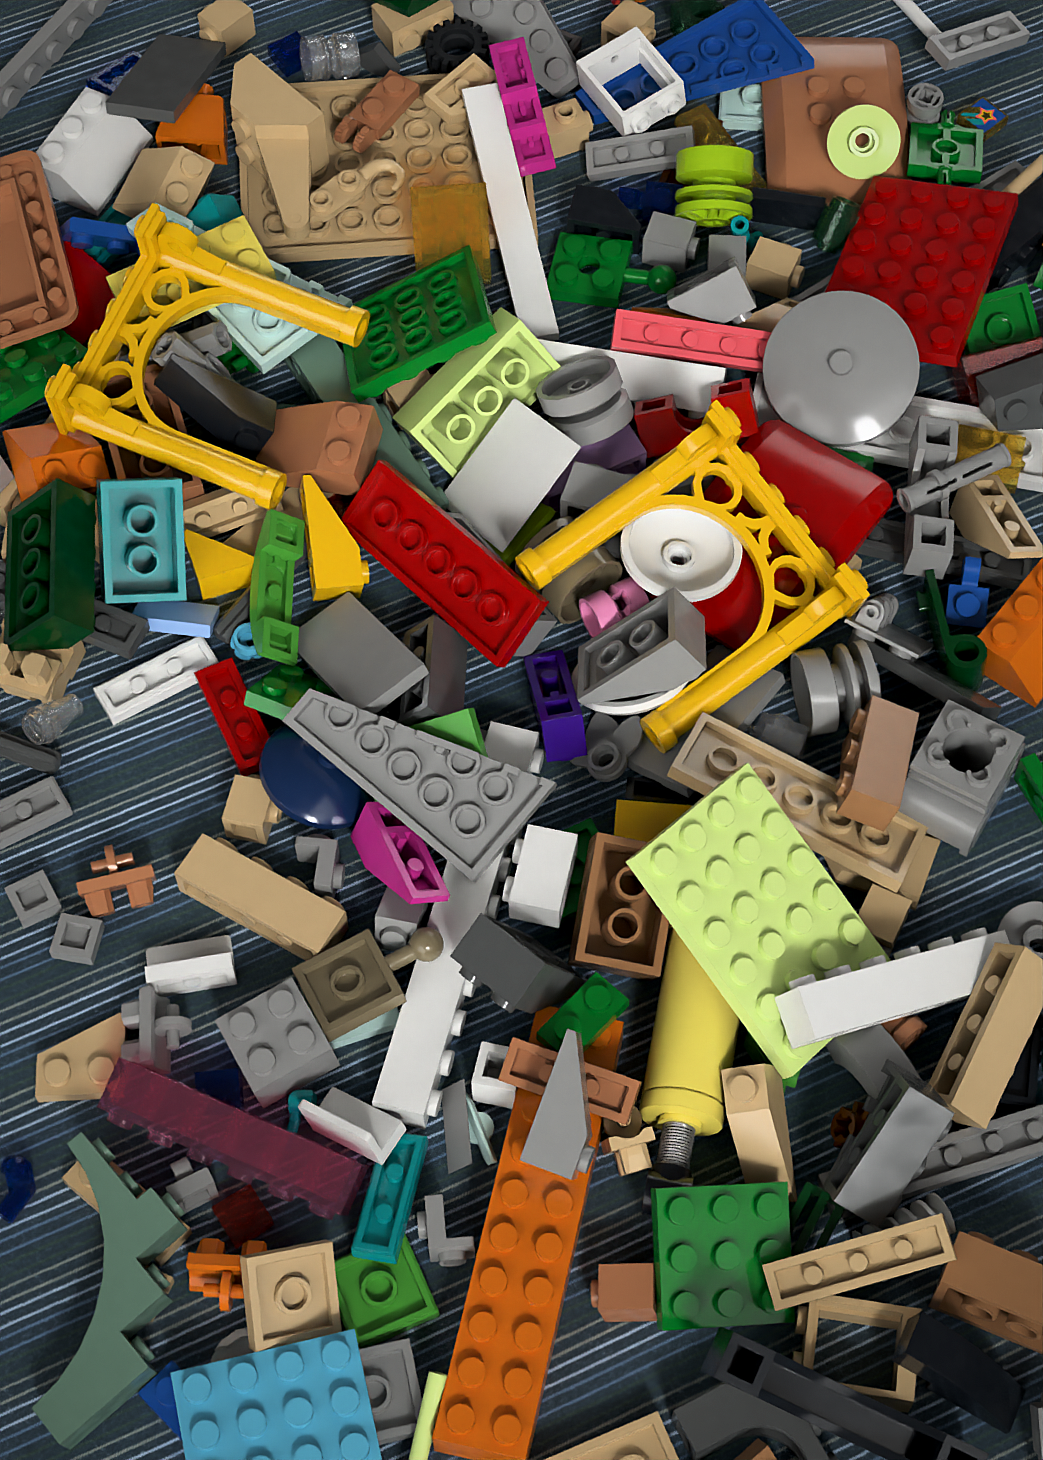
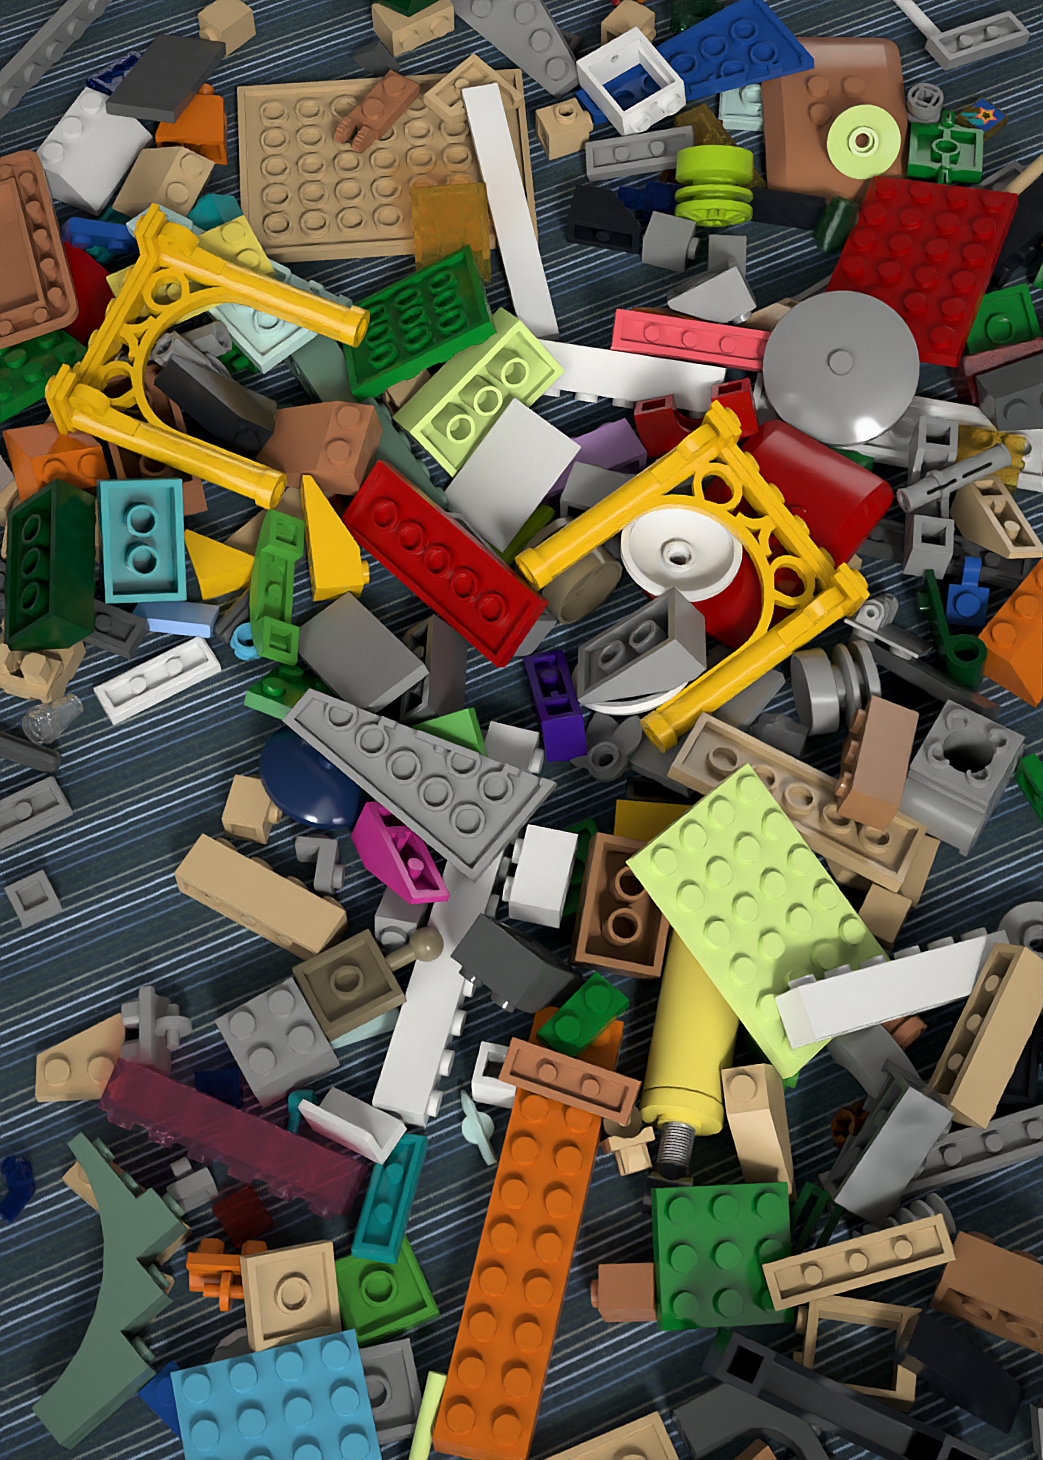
(77, 939): light grey plate -> none
(98, 890): nougat hips -> none
(191, 966): white panel -> none
(221, 512): tan plate -> none
(237, 723): red plate -> none
(286, 54): clear blue plate -> none
(288, 143): tan slope -> none
(326, 57): clear wheel -> none
(432, 1227): light grey bracket -> none
(454, 37): black tyre -> none
(456, 1126): light grey sticker -> none
(522, 106): dark pink slope -> none
(563, 1121): light grey slope -> none
(586, 399): light grey wheel -> none
(605, 609): bright pink wheel -> none
(607, 283): green plate -> none
(740, 227): teal arm -> none
(774, 268): tan brick -> none

